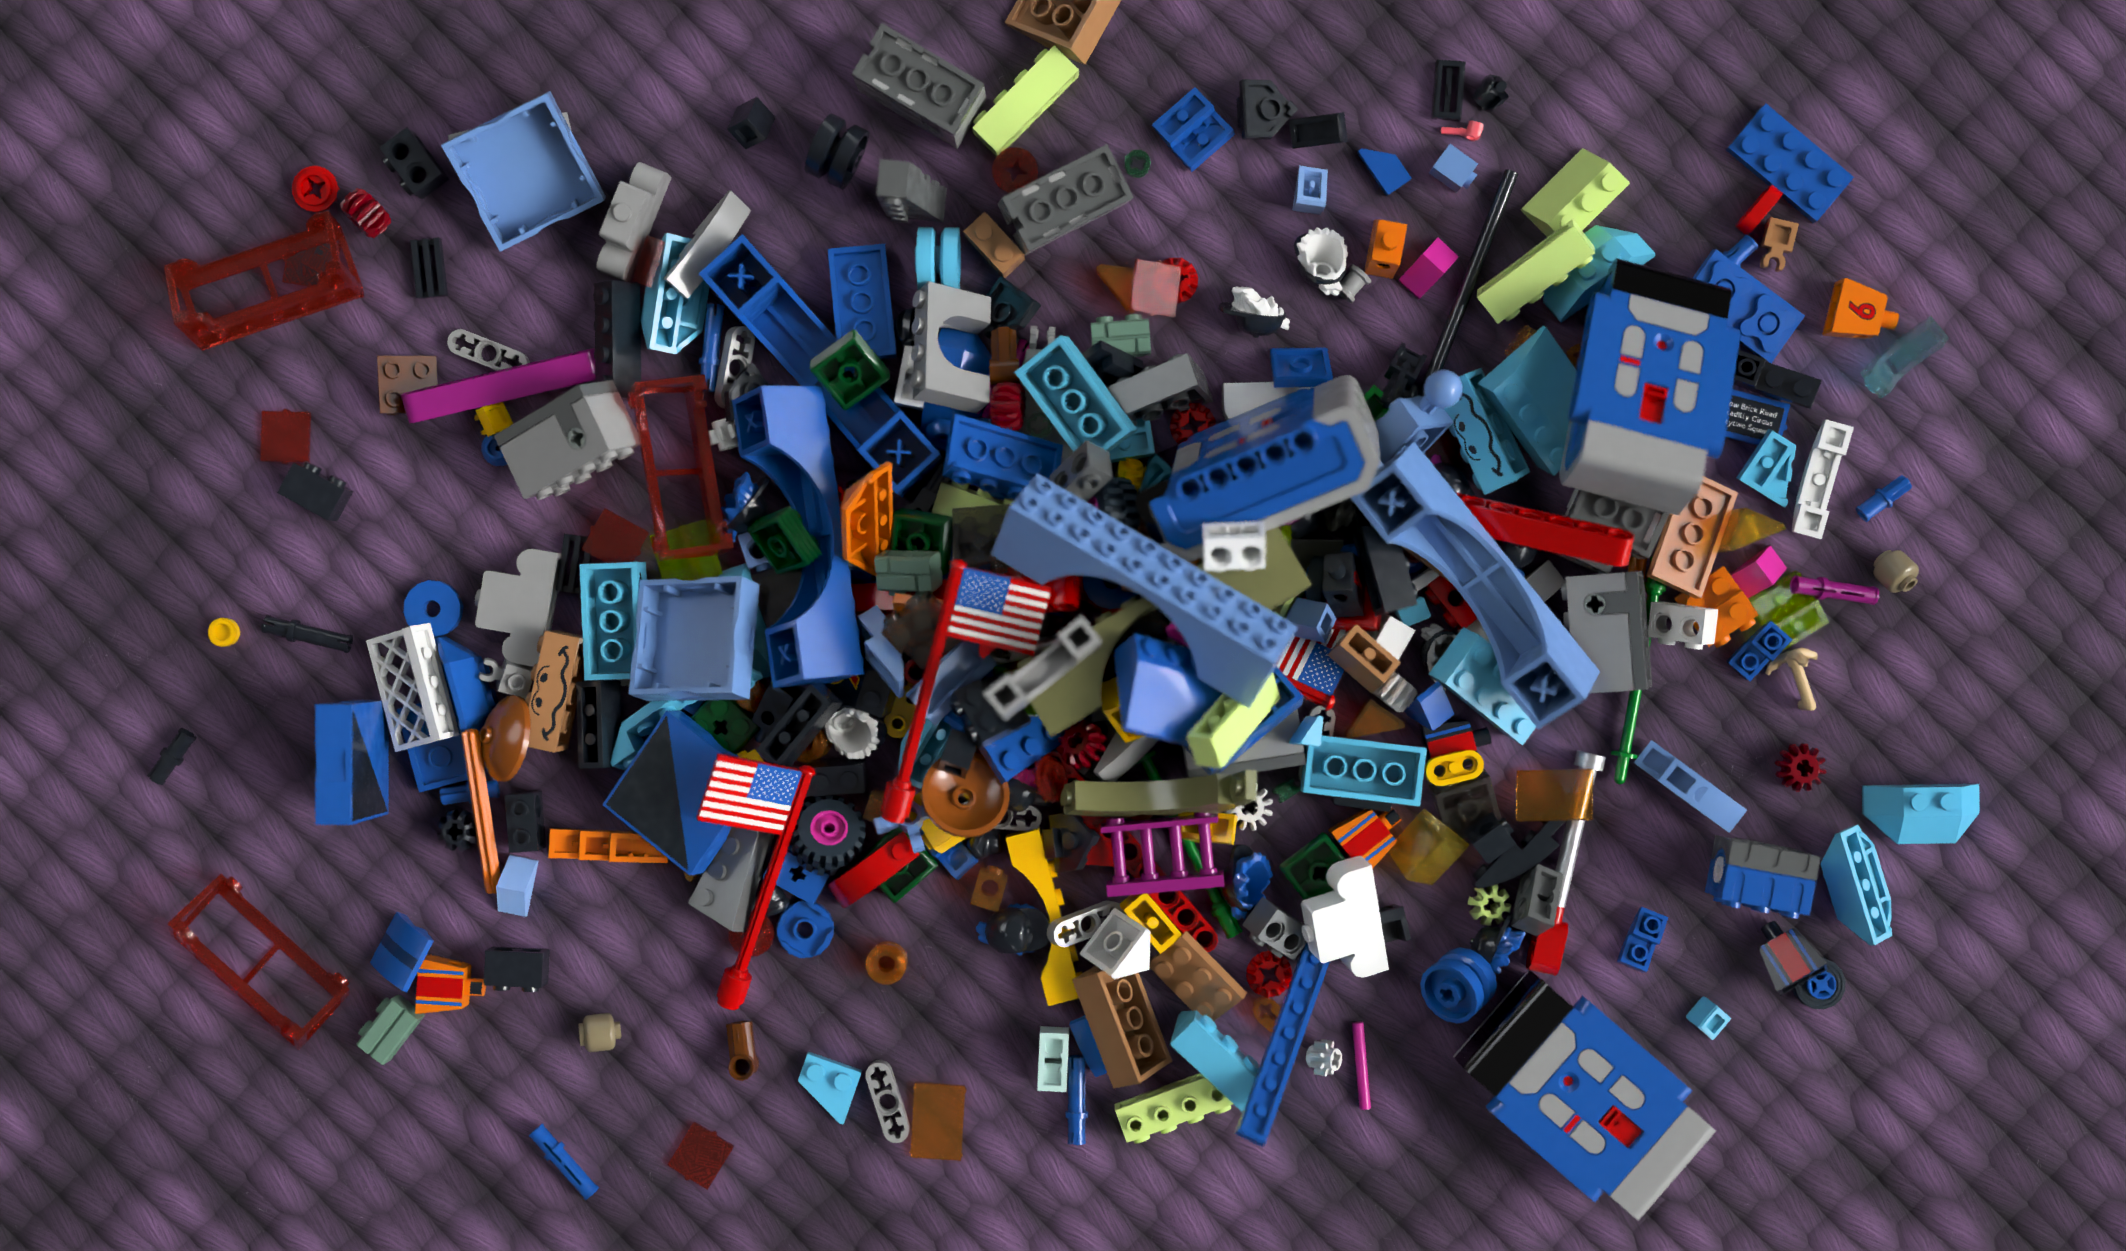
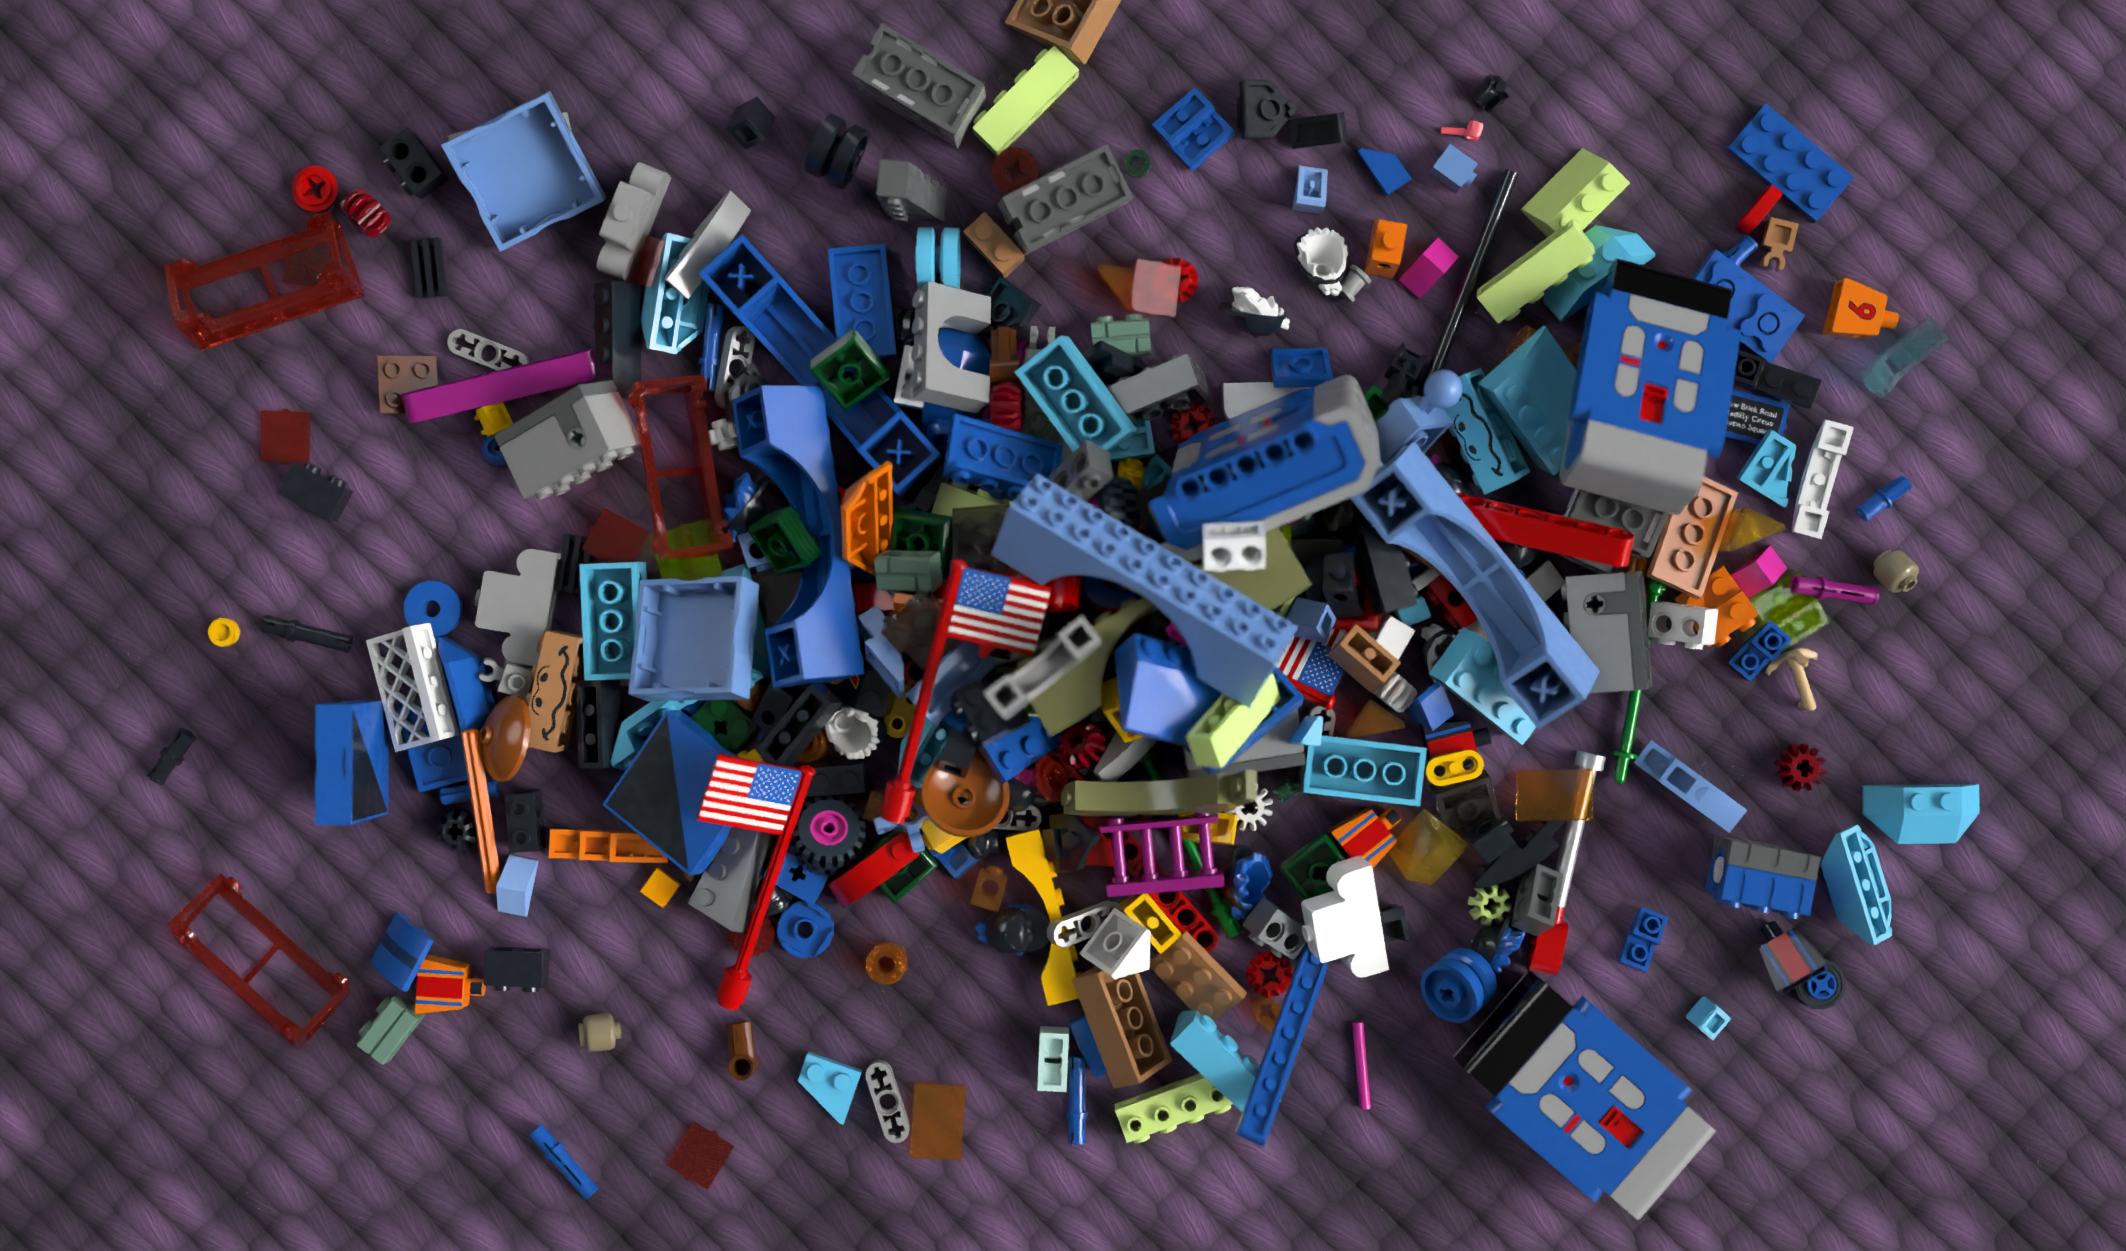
(660, 887): none -> light orange tile
(1324, 1057): white gear -> none
(1359, 803): black tile -> none
(1446, 114): black tile -> none

